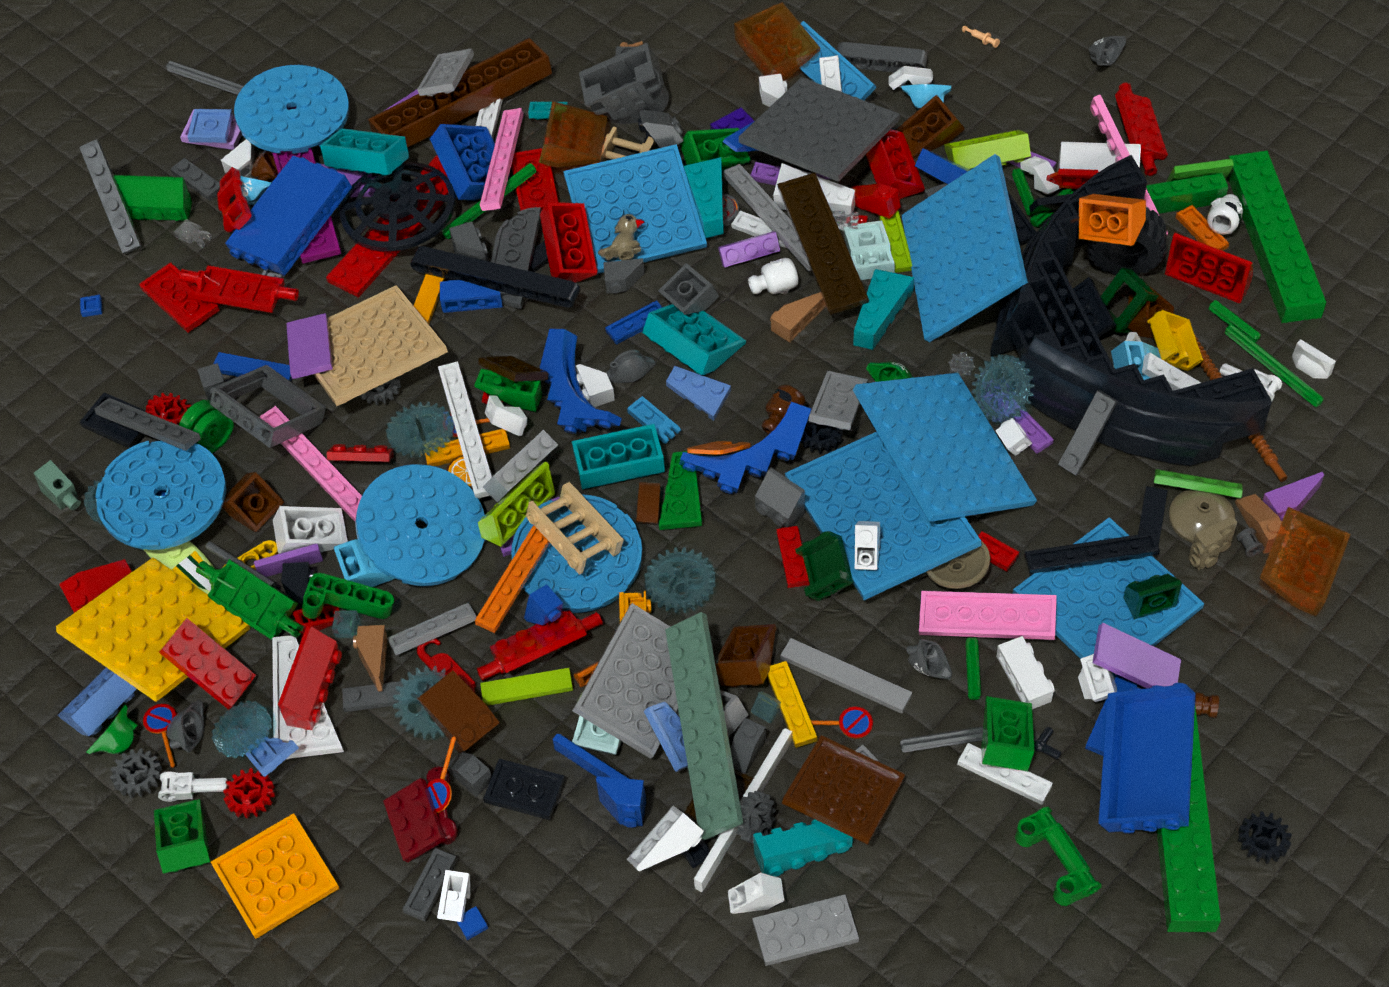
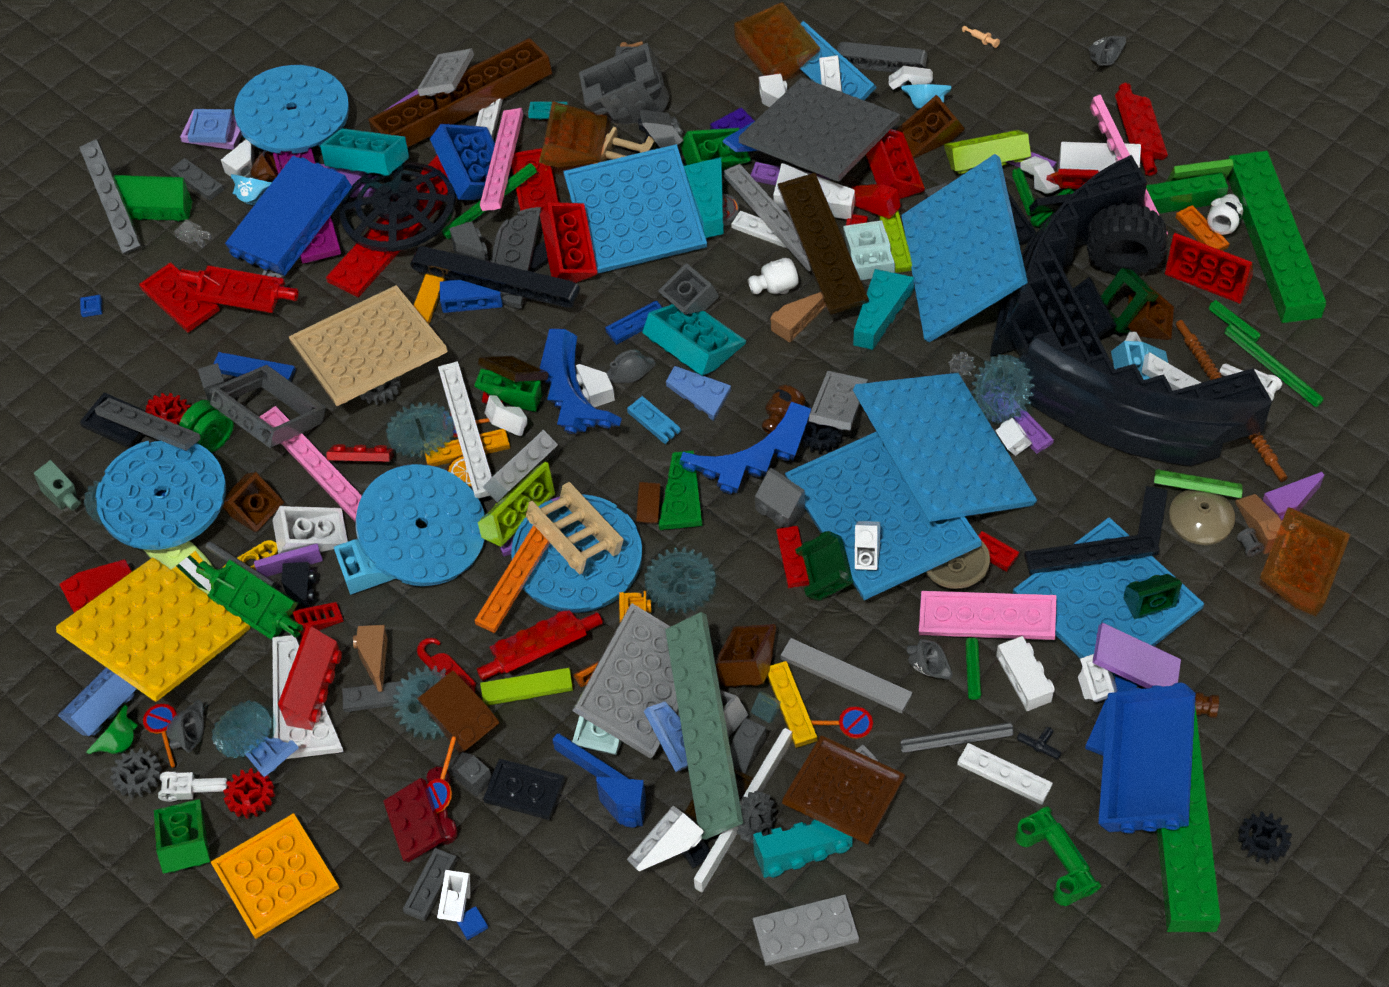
(204, 77): dark grey axle -> none
(207, 663): red plate -> none
(230, 185): red bar -> none
(309, 346): medium lavender tile -> none
(345, 624): clear light blue slope -> none
(349, 600): green beam -> none
(431, 628): light grey tile -> none
(543, 606): blue slope -> none
(618, 456): teal brick -> none
(622, 274): dark grey slope -> none
(624, 244): dark tan animal -> none
(718, 447): orange piece -> none
(749, 249): medium lavender plate -> none
(756, 894): white slope -> none
(846, 220): clear plate -> none
(888, 371): green hat -> none
(939, 166): blue slope -> none
(1007, 734): green slope -> none
(1088, 432): dark grey plate -> none
(1111, 218): orange slope -> none
(1174, 336): yellow window -> none
(1210, 542): dark tan plate -> none
(1312, 361): white slope -> none

